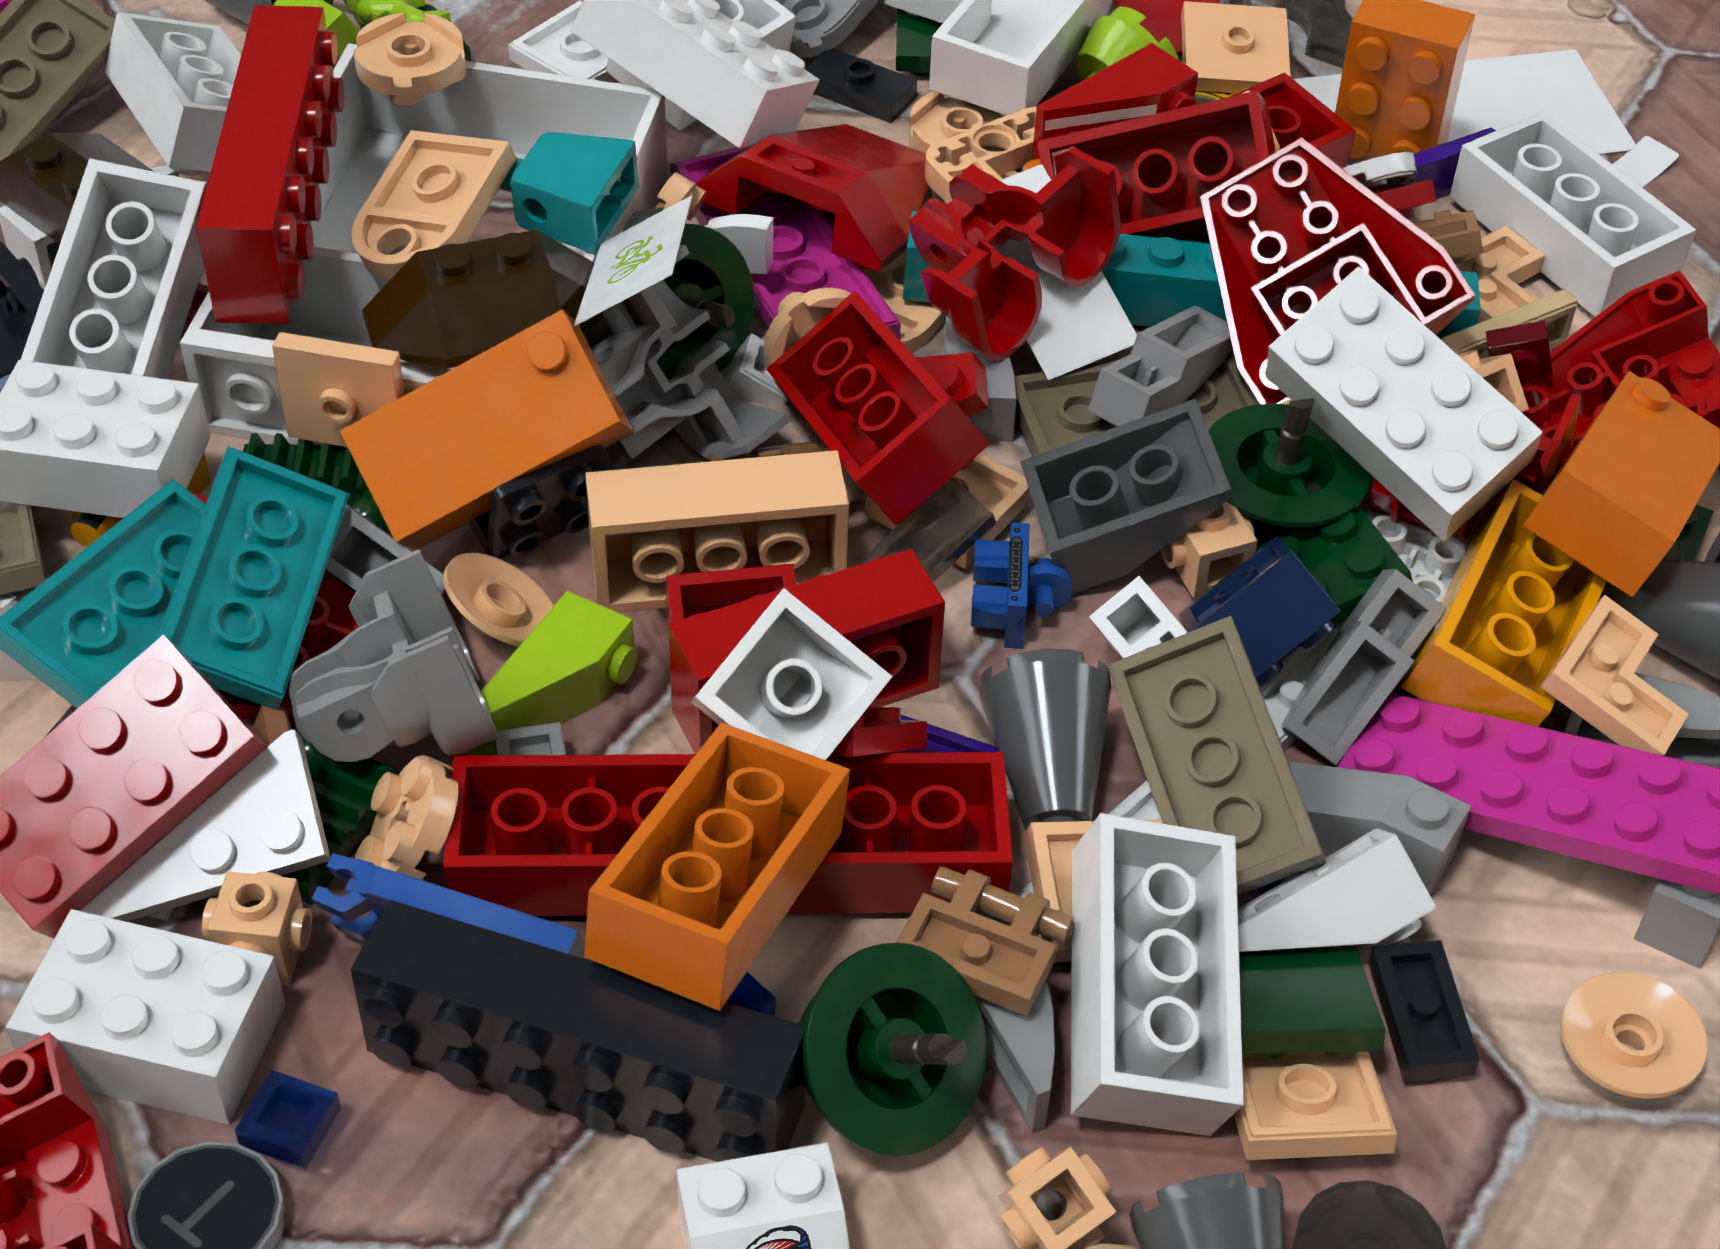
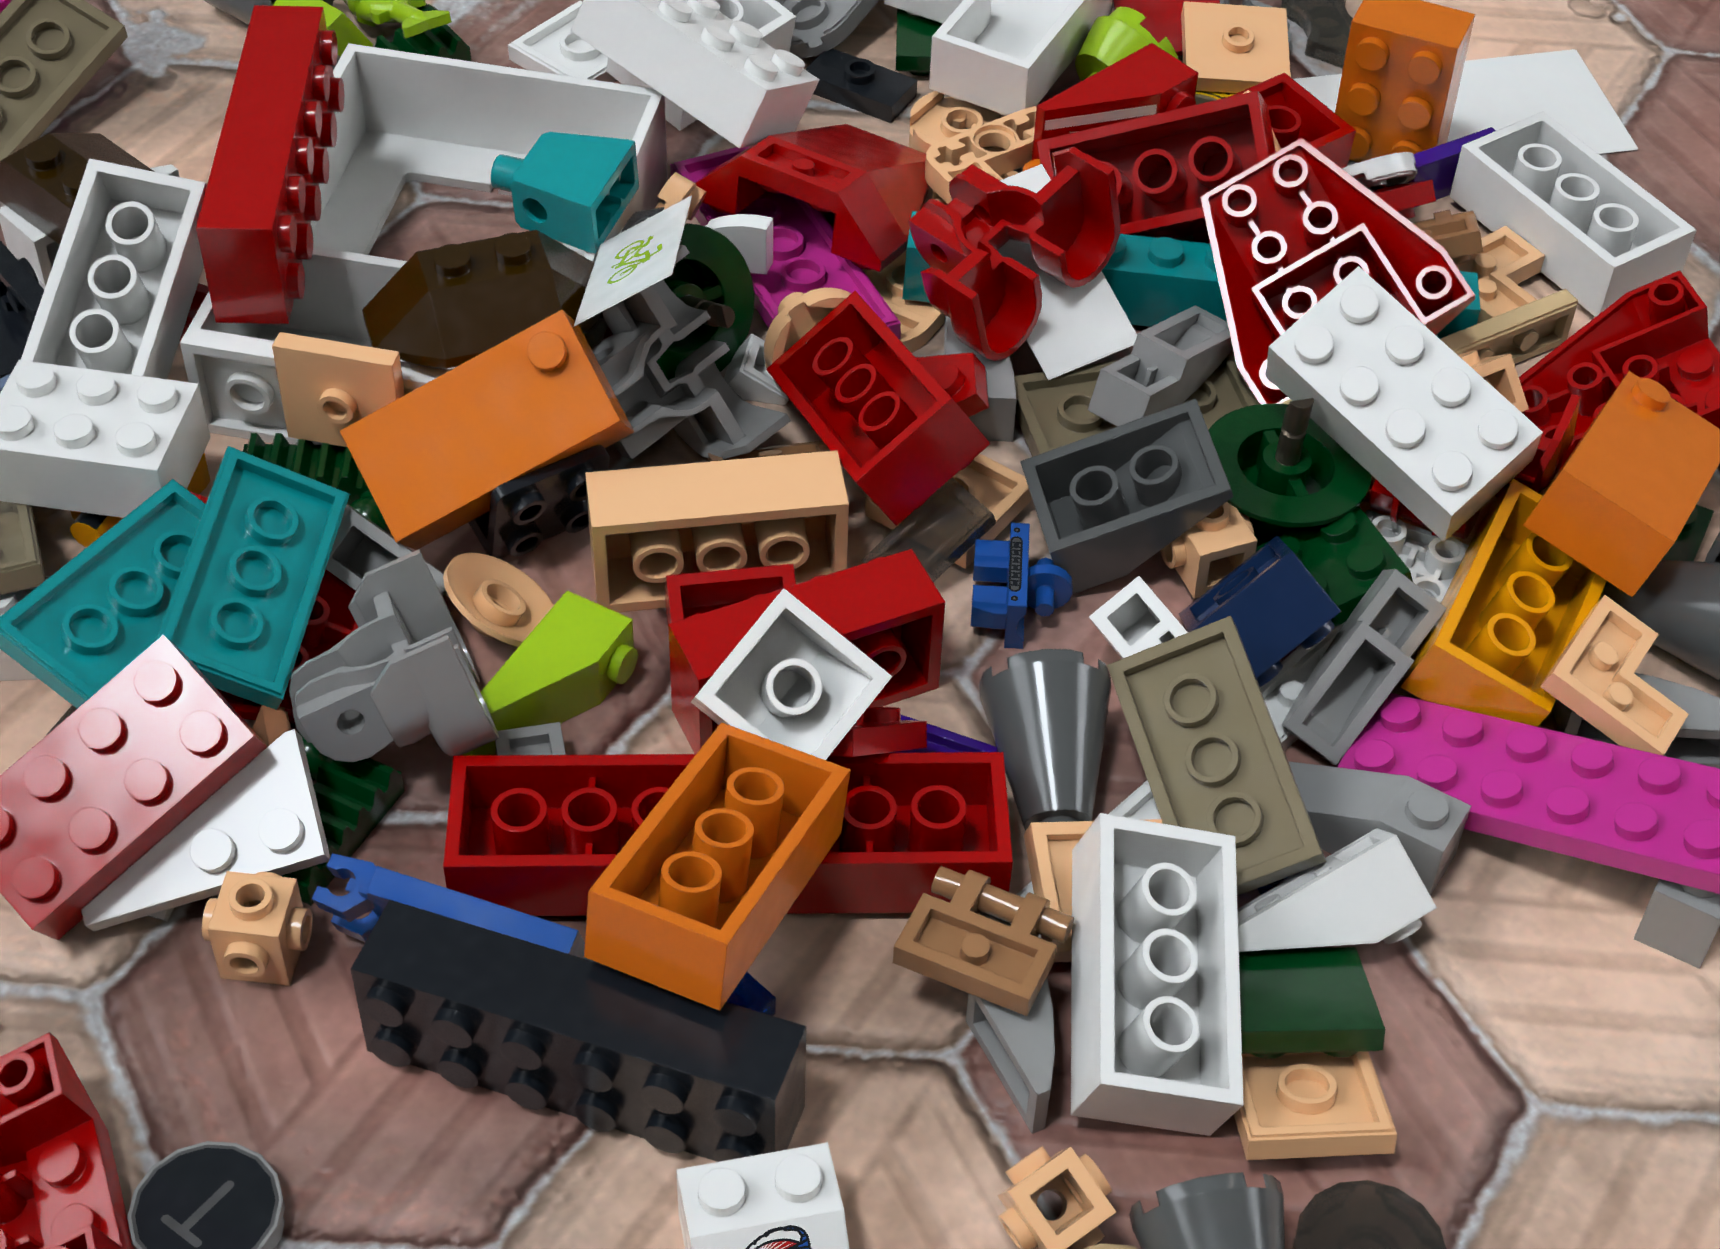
(153, 1013): white brick -> none
(175, 84): white brick -> none
(288, 1119): clear blue plate -> none
(409, 57): light nougat plate -> none
(411, 816): light nougat plate -> none
(428, 197): light nougat tile -> none
(894, 1049): dark green piece -> none
(1423, 1011): black plate -> none
(1528, 348): dark red plate -> none
(1641, 1013): light nougat dish -> none
(1646, 161): white sticker -> none

